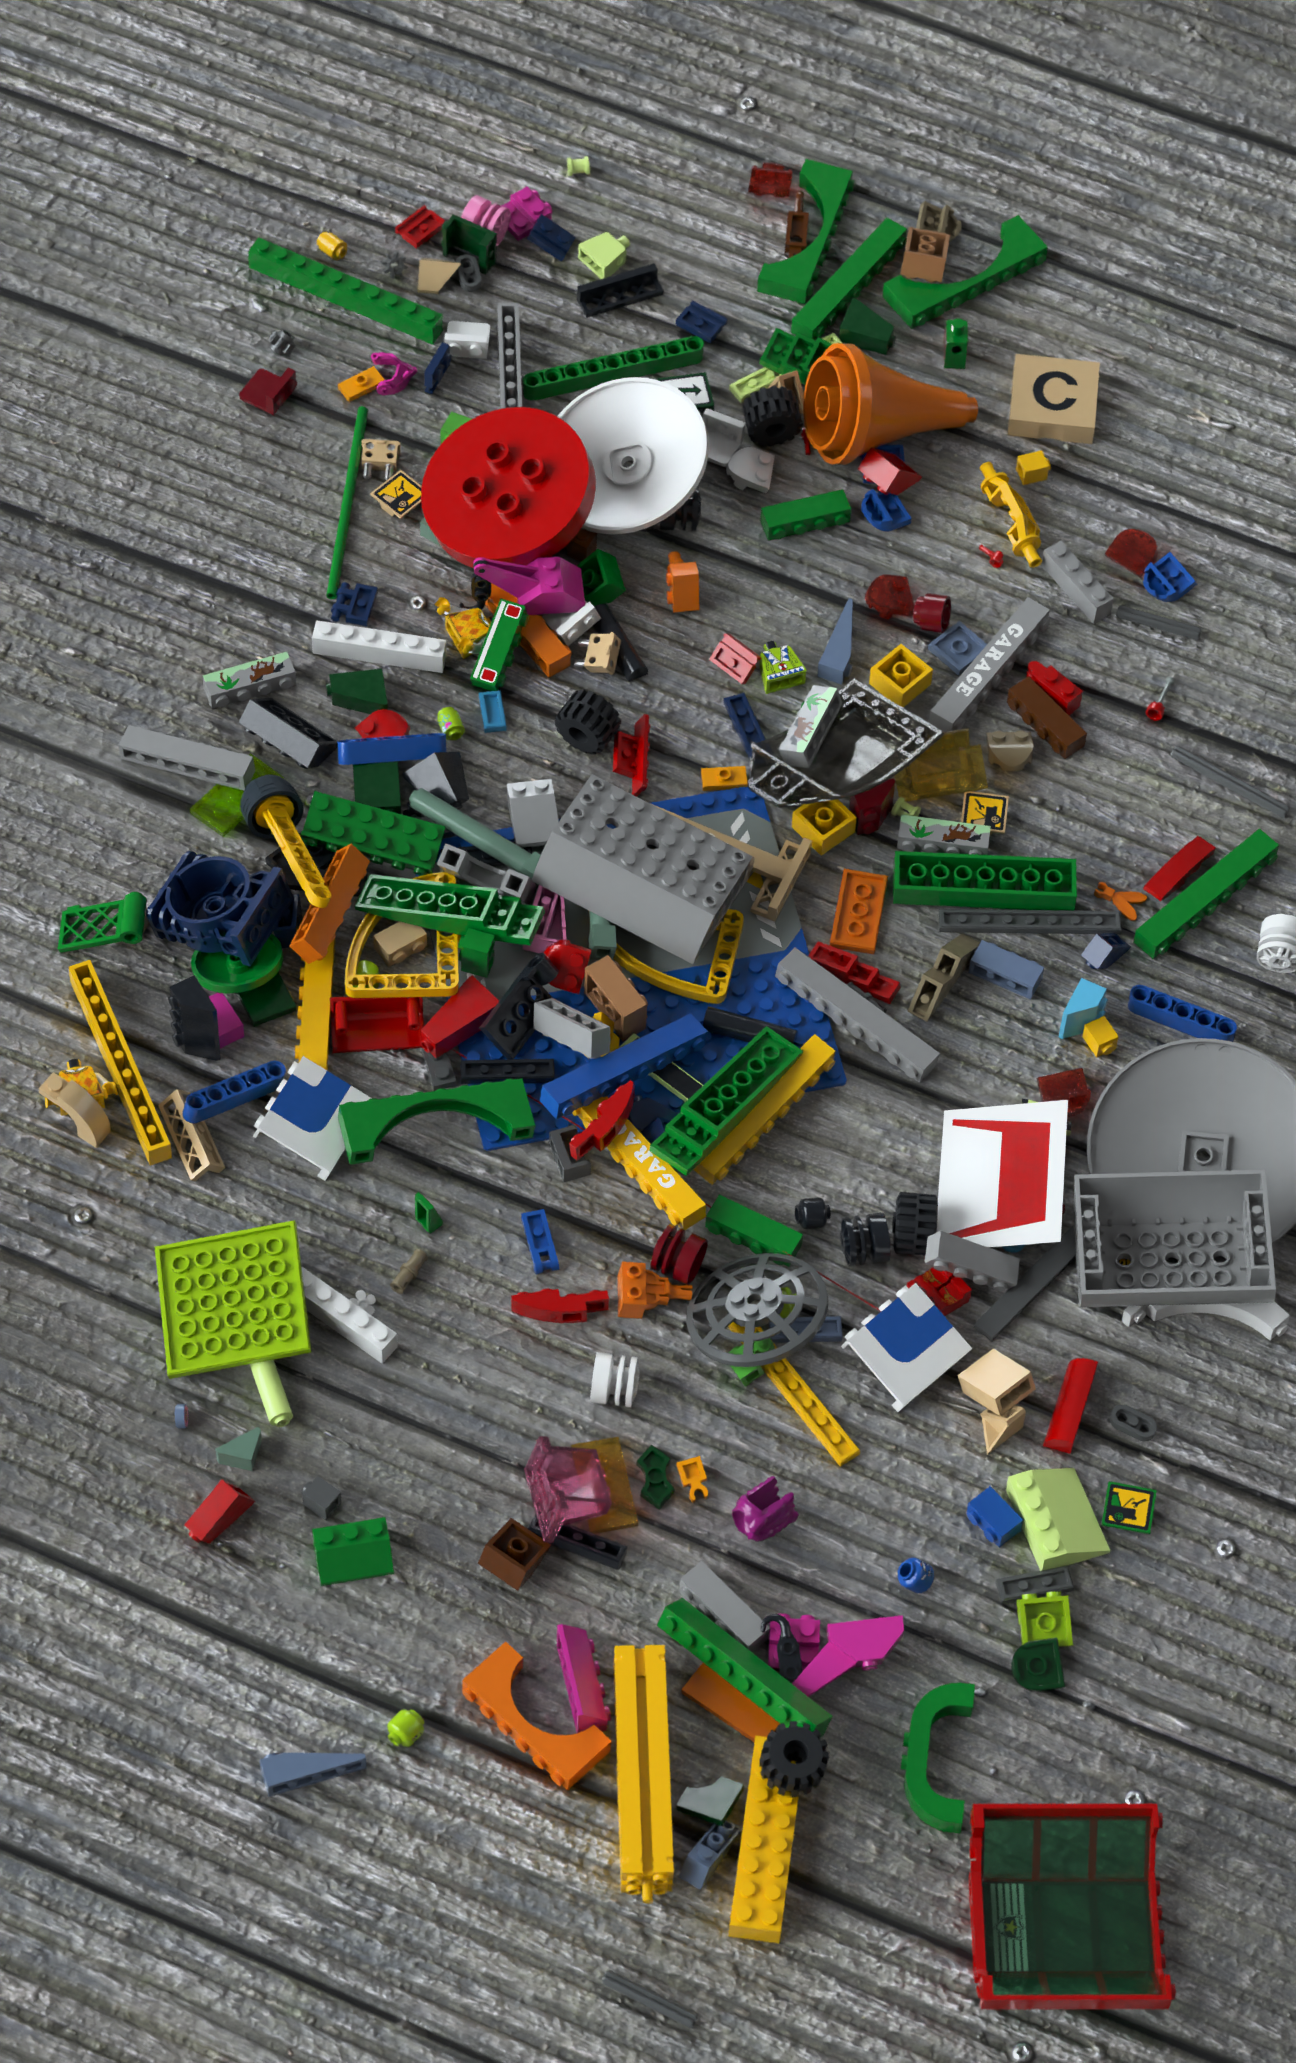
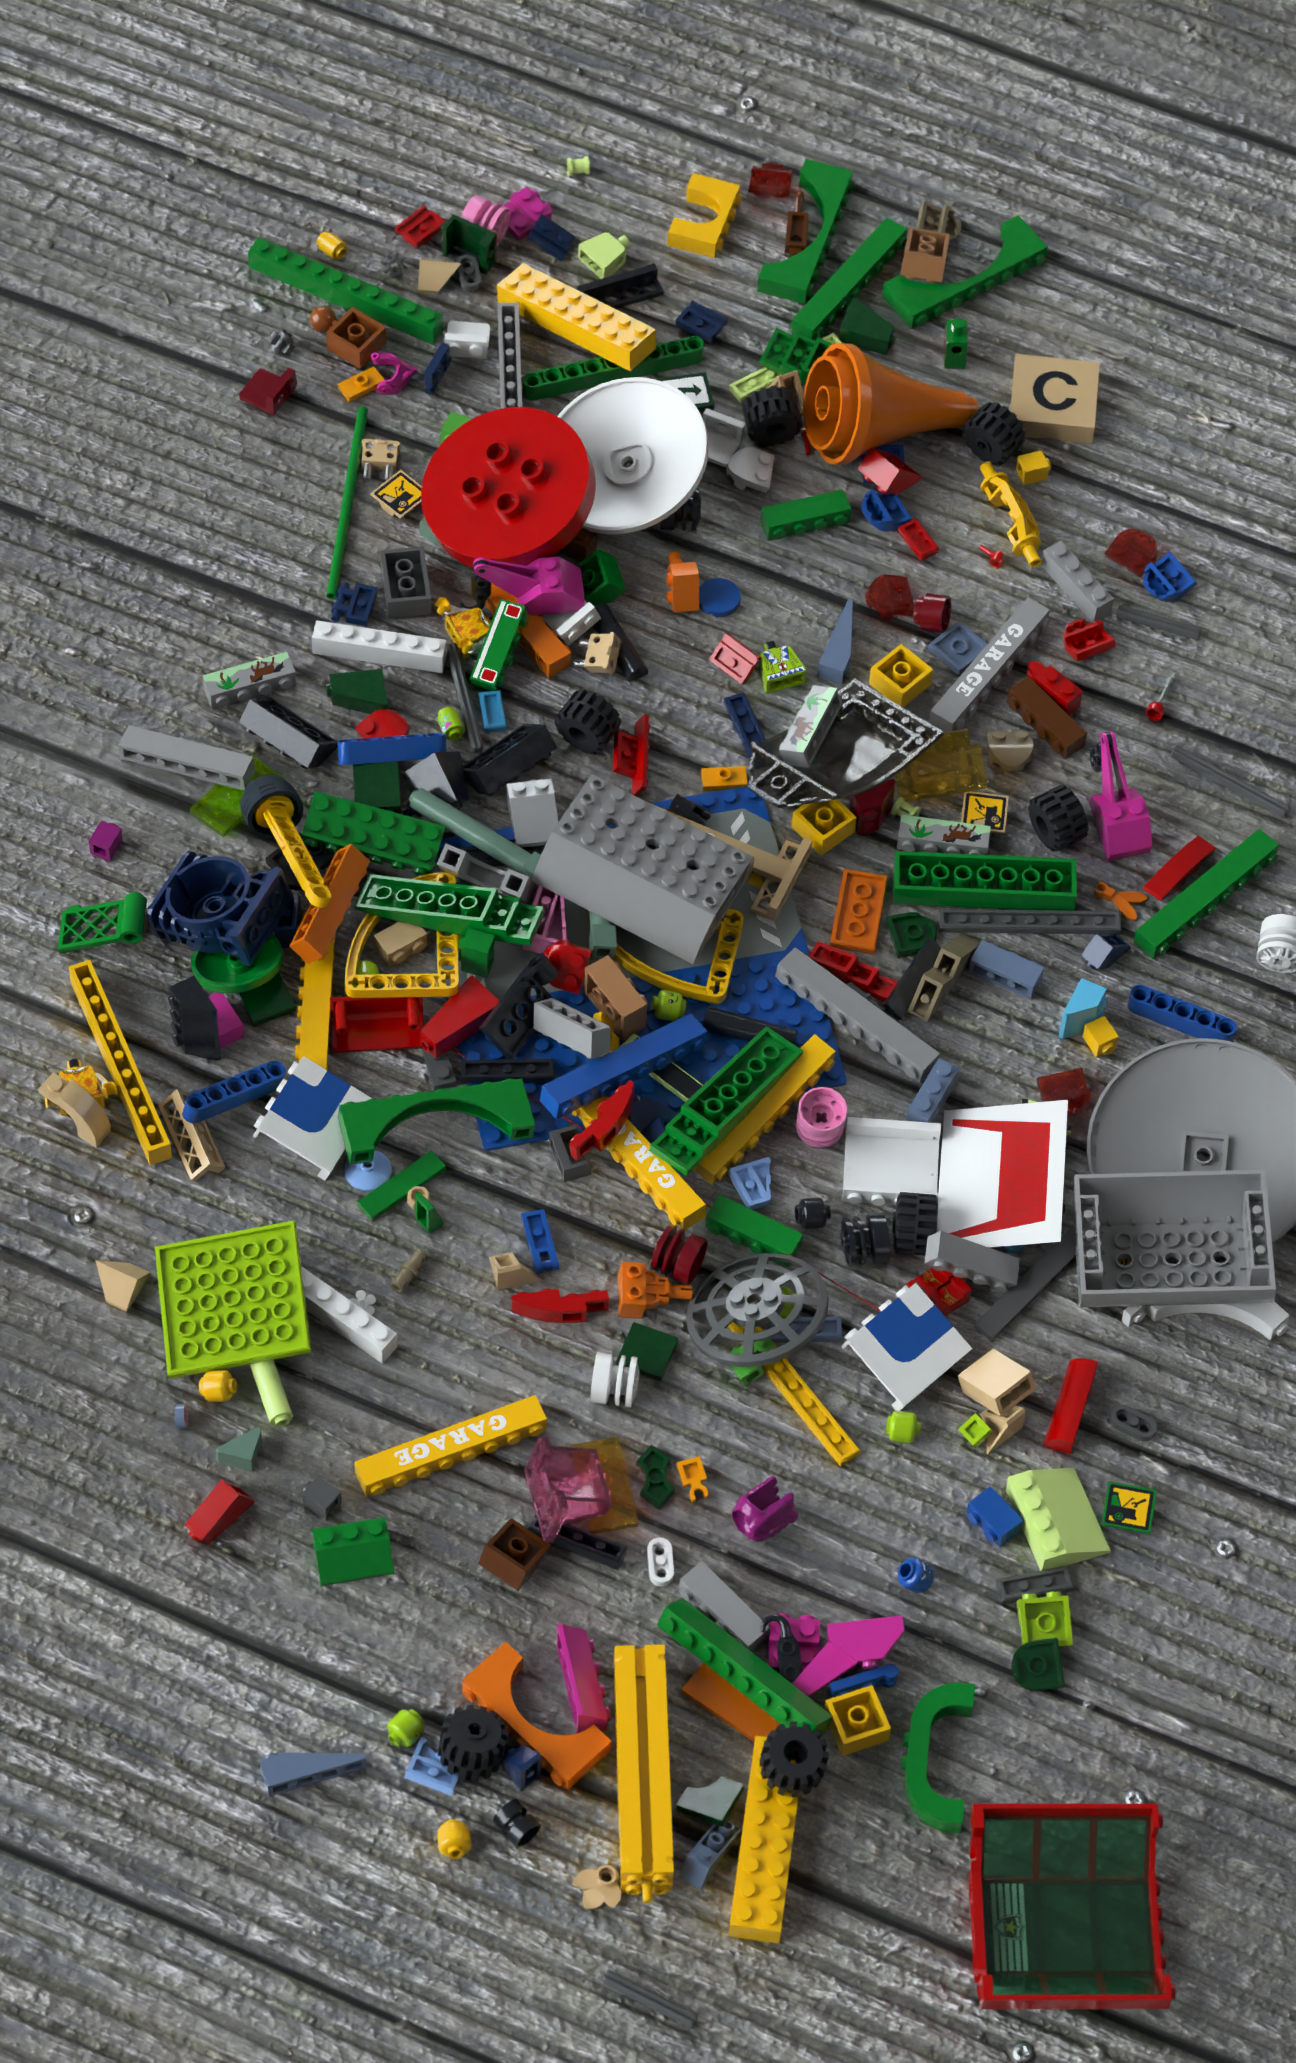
(105, 840): none -> magenta brick
(121, 1282): none -> tan slope
(217, 1386): none -> yellow head
(352, 337): none -> dark orange brick
(369, 1178): none -> light blue dish
(397, 1187): none -> green tile
(405, 582): none -> dark grey brick
(411, 1195): none -> tan tile
(428, 1771): none -> light blue wing
(450, 1446): none -> yellow brick
(454, 1839): none -> yellow head
(464, 698): none -> dark grey axle
(472, 1743): none -> black wheel
(509, 758): none -> black slope
(510, 1272): none -> tan slope
(513, 1819): none -> black wheel
(522, 1766): none -> dark blue slope
(578, 317): none -> yellow brick
(596, 1890): none -> tan plate
(652, 1349): none -> dark green tile
(660, 1563): none -> white plate
(668, 1005): none -> lime head
(689, 810): none -> black hinge
(707, 237): none -> yellow arch
(719, 597): none -> blue tile
(752, 1182): none -> light blue wing
(821, 1117): none -> bright pink wheel
(857, 1720): none -> yellow brick
(880, 1676): none -> blue plate
(889, 1159): none -> white panel
(902, 1427): none -> lime head
(904, 991): none -> black tile
(910, 932): none -> dark green tile
(918, 539): none -> red plate
(933, 1092): none -> sand blue brick
(975, 1430): none -> lime plate
(994, 433): none -> black wheel
(1058, 818): none -> black wheel
(1086, 639): none -> red slope
(1119, 814): none -> dark pink slope

